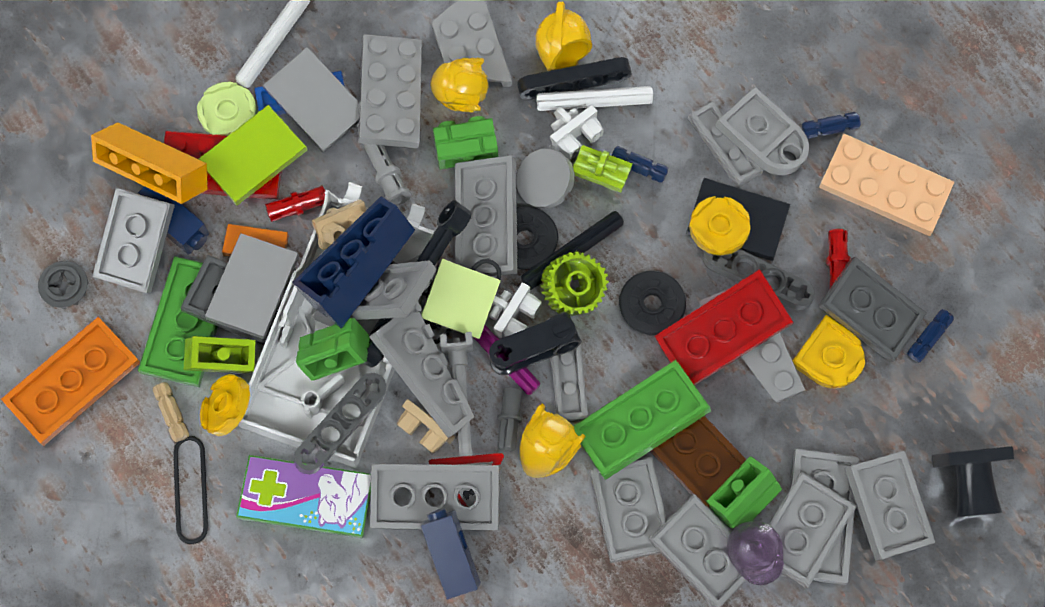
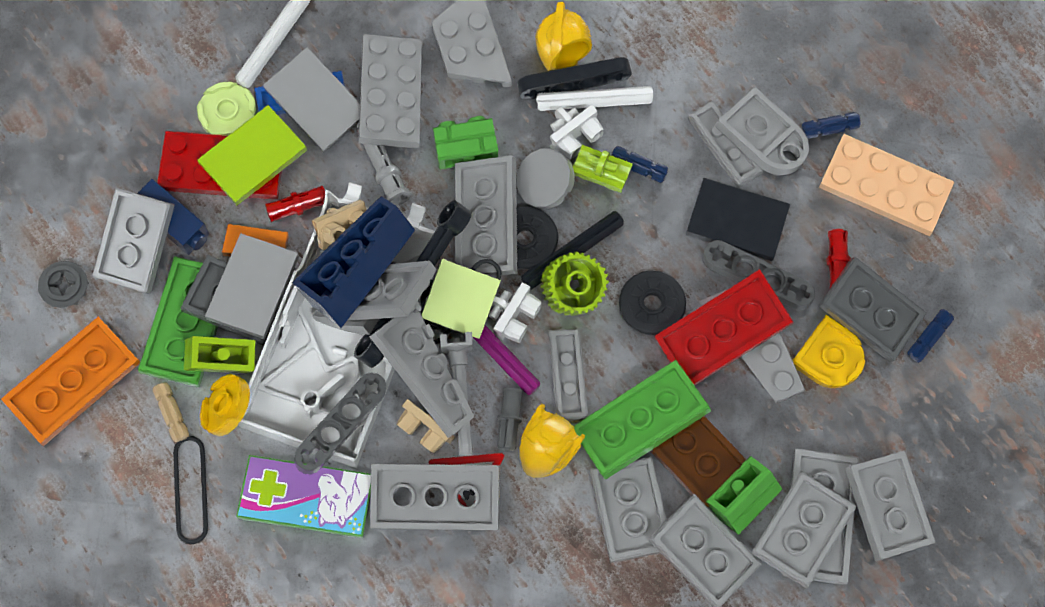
(149, 162): light orange brick -> none
(332, 349): bright green brick -> none
(450, 553): dark blue brick -> none
(460, 84): yellow helmet -> none
(534, 344): black piece -> none
(719, 225): yellow tile -> none
(756, 552): clear purple hat -> none
(975, 478): black plant -> none

